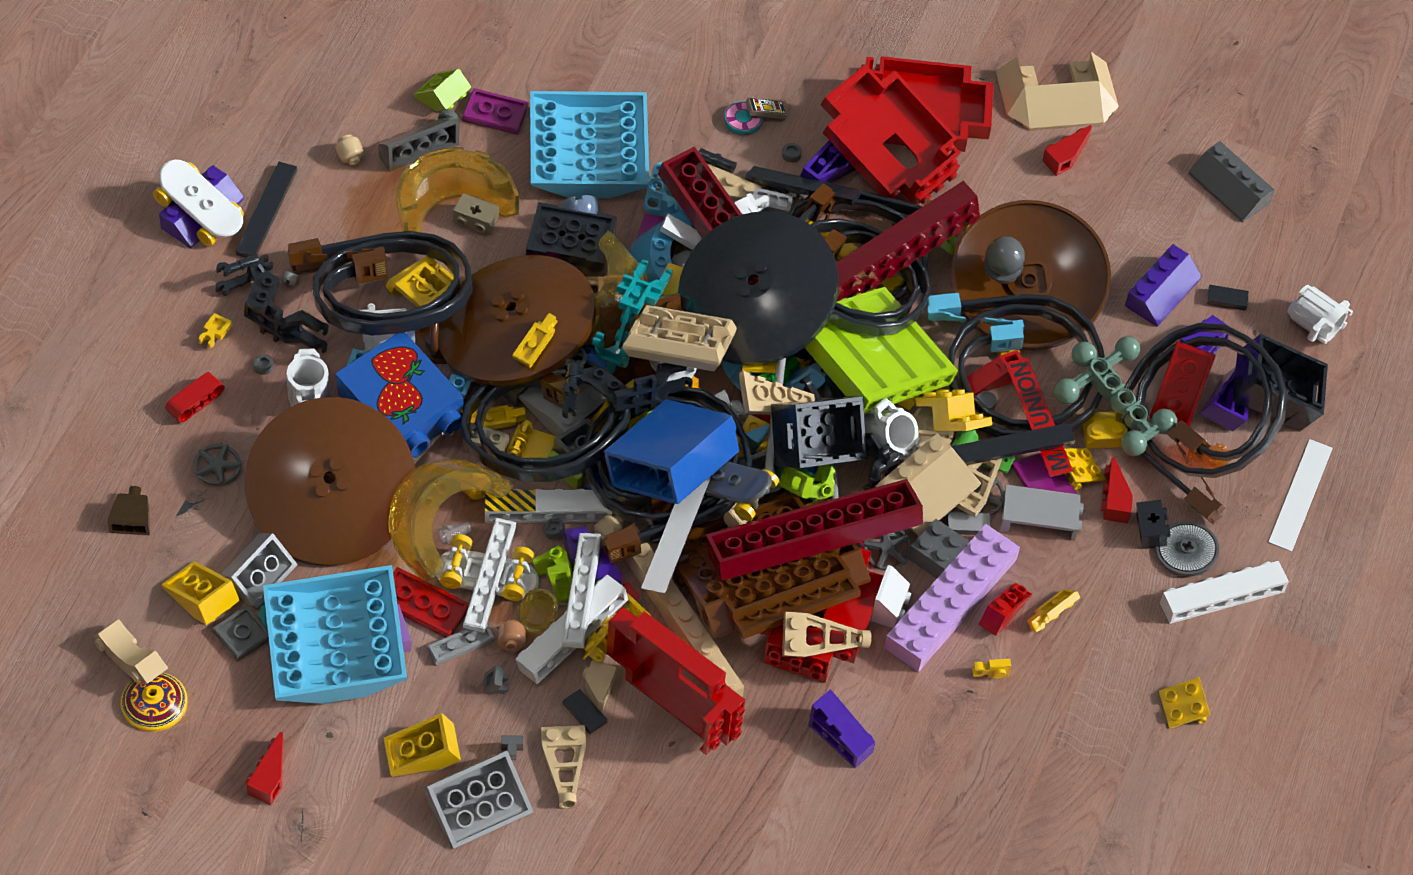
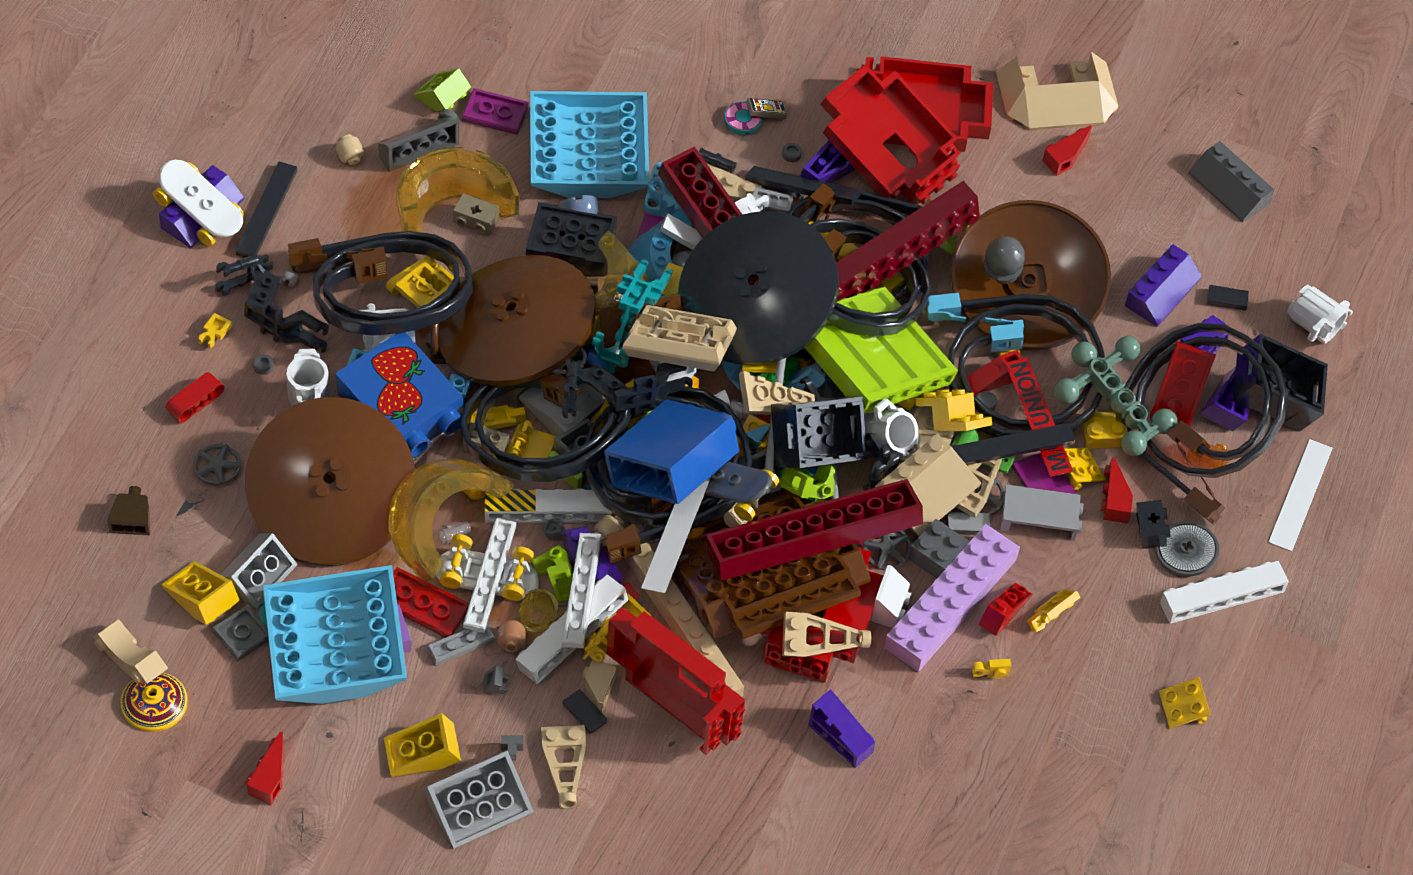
(535, 341): yellow hinge -> none

